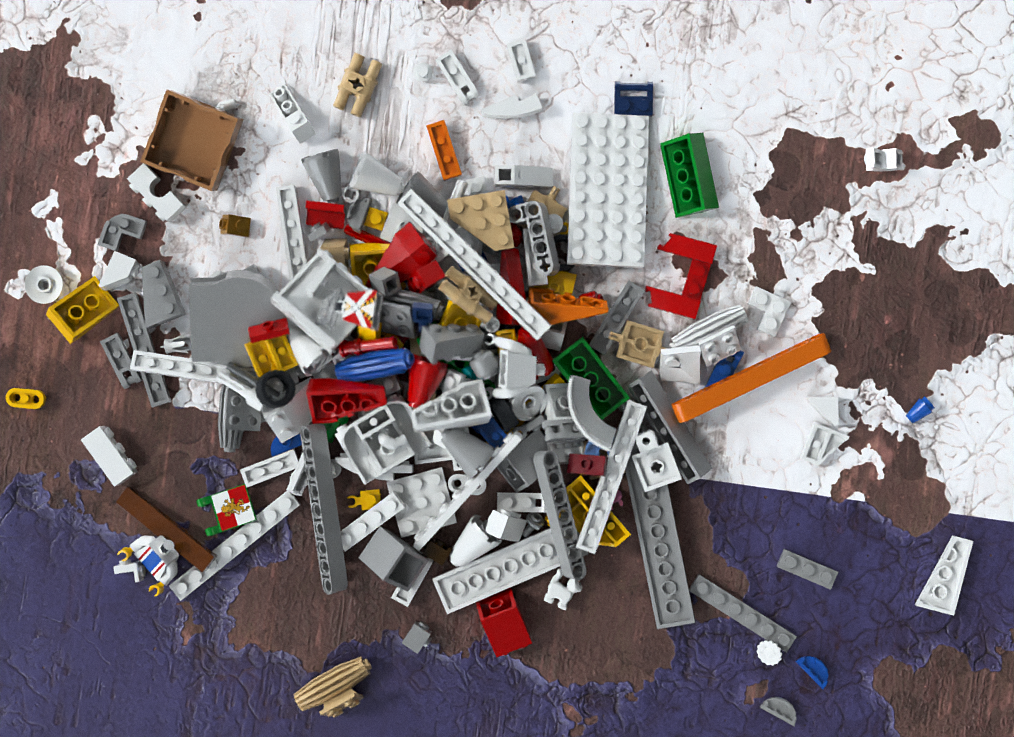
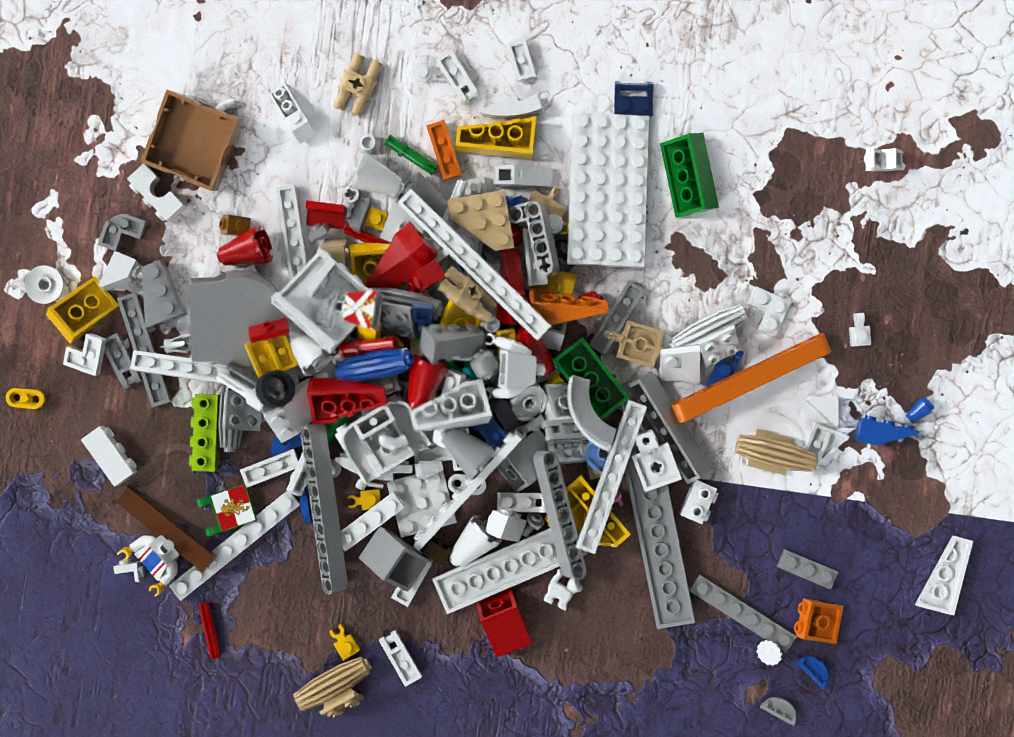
(90, 358): none -> white plate
(205, 433): none -> lime brick
(209, 629): none -> red axle
(247, 249): none -> red cone
(306, 506): none -> blue plate
(325, 174): light grey cone -> none
(345, 645): none -> yellow plate
(361, 486): none -> white hand
(368, 143): none -> white plate
(385, 281): light grey brick -> none
(400, 658): none -> white plate
(410, 154): none -> green pin
(418, 636): light grey brick -> none
(427, 468): none -> white cone
(498, 138): none -> yellow wedge
(587, 464): dark red plate -> none
(698, 501): none -> white brick
(701, 258): red wedge -> none
(774, 453): none -> tan plate
(818, 621): none -> orange plate
(859, 334): none -> white plate
(877, 433): none -> blue slope

